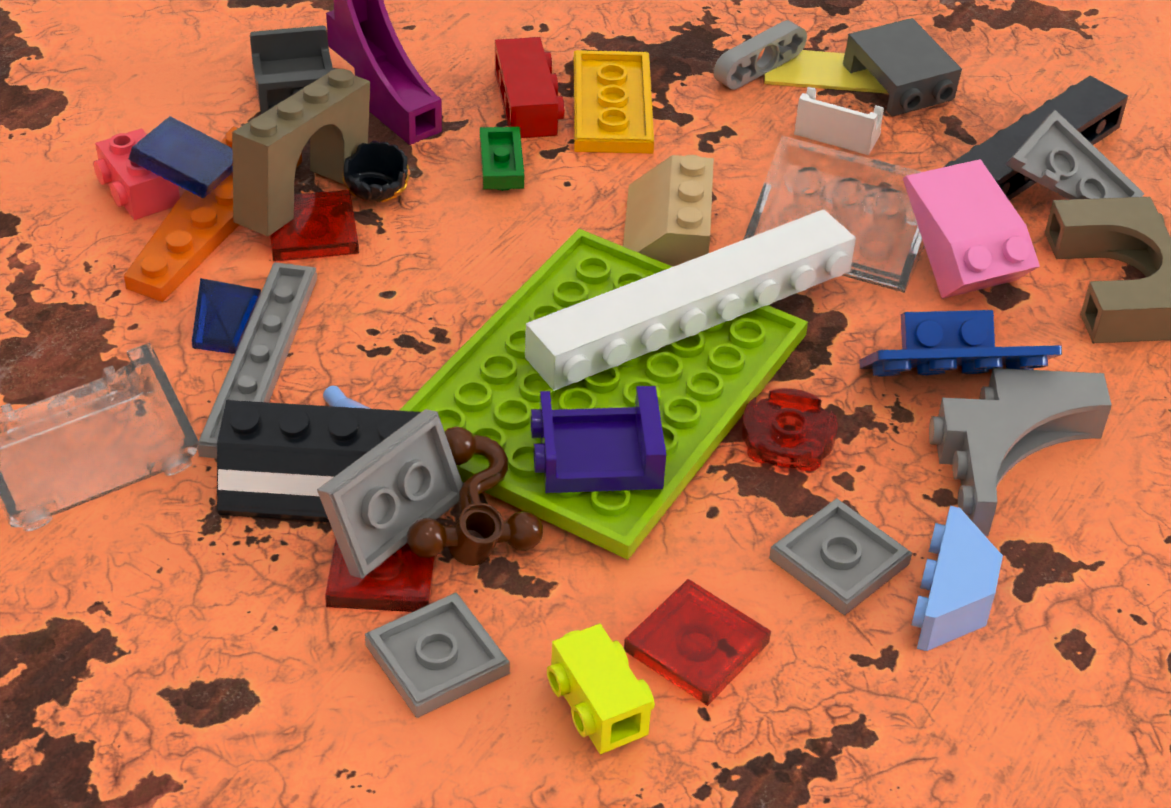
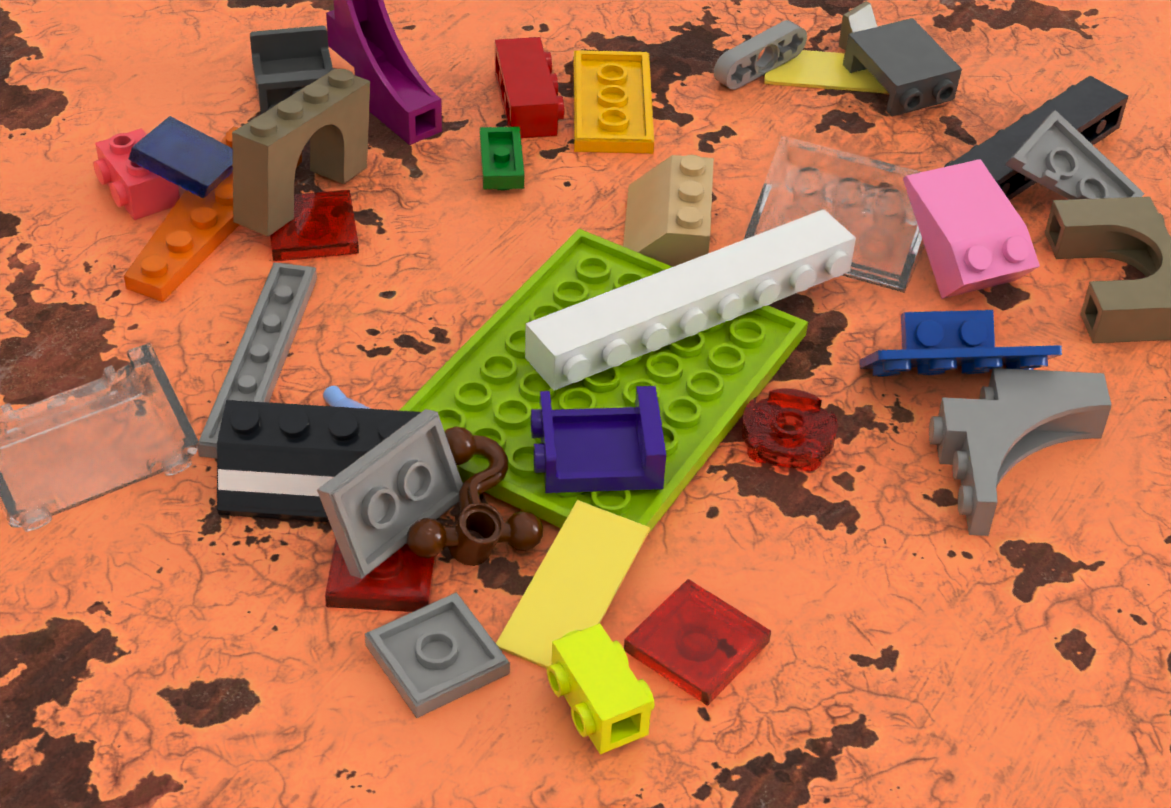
(222, 315): clear blue slope -> none
(376, 172): black hair -> none
(573, 581): none -> light yellow piece
(837, 124): hinge -> none
(840, 556): light grey tile -> none
(856, 20): none -> slope
(959, 582): light blue slope -> none

